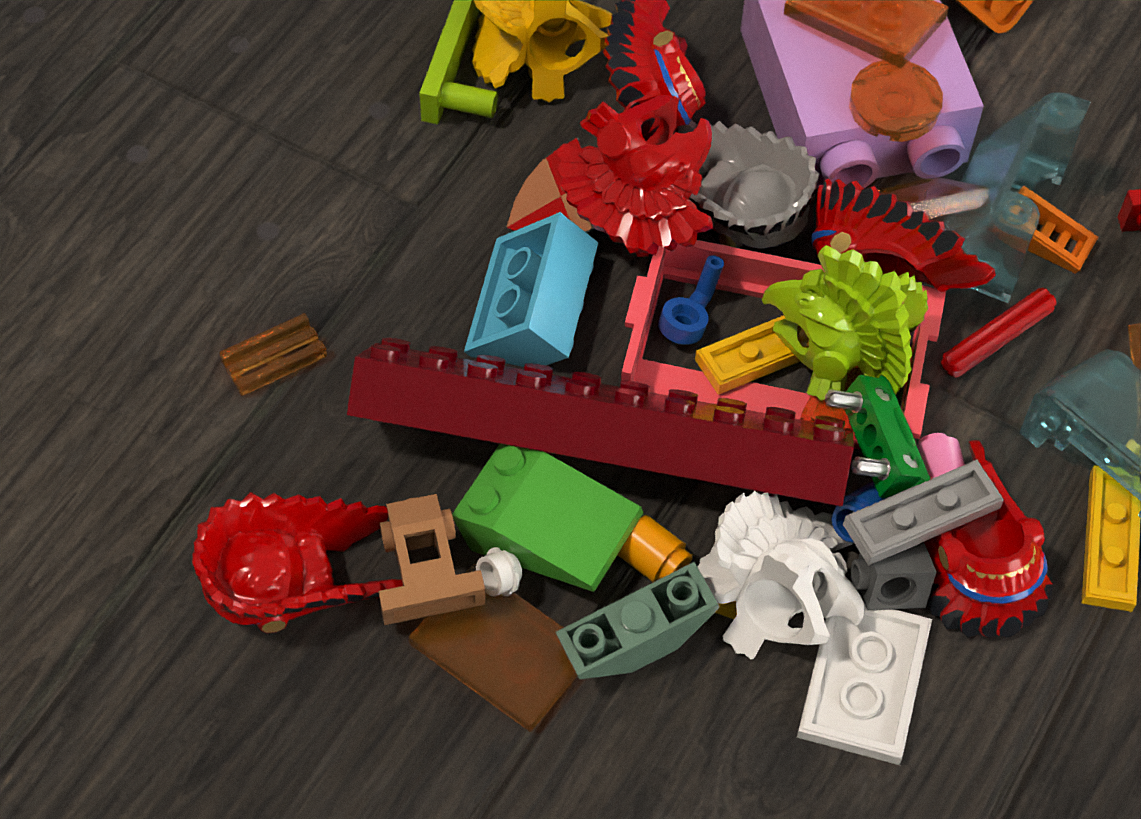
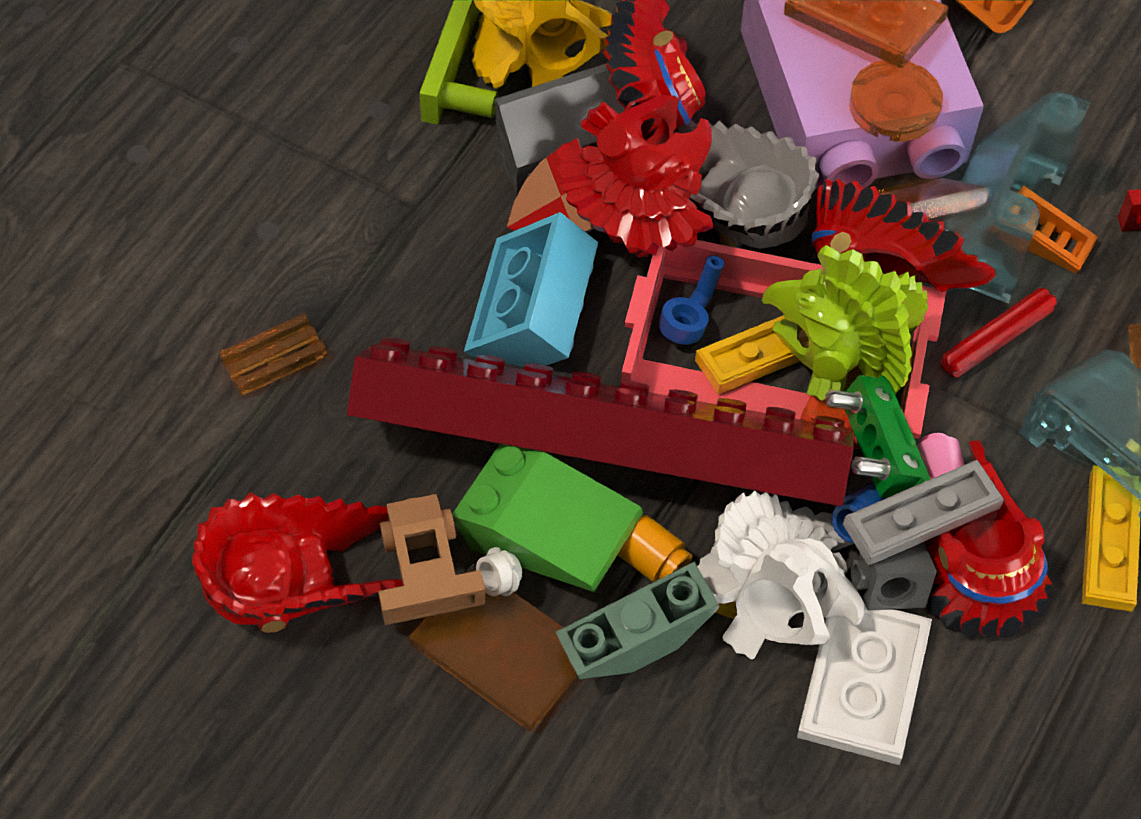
(546, 117): none -> dark grey slope

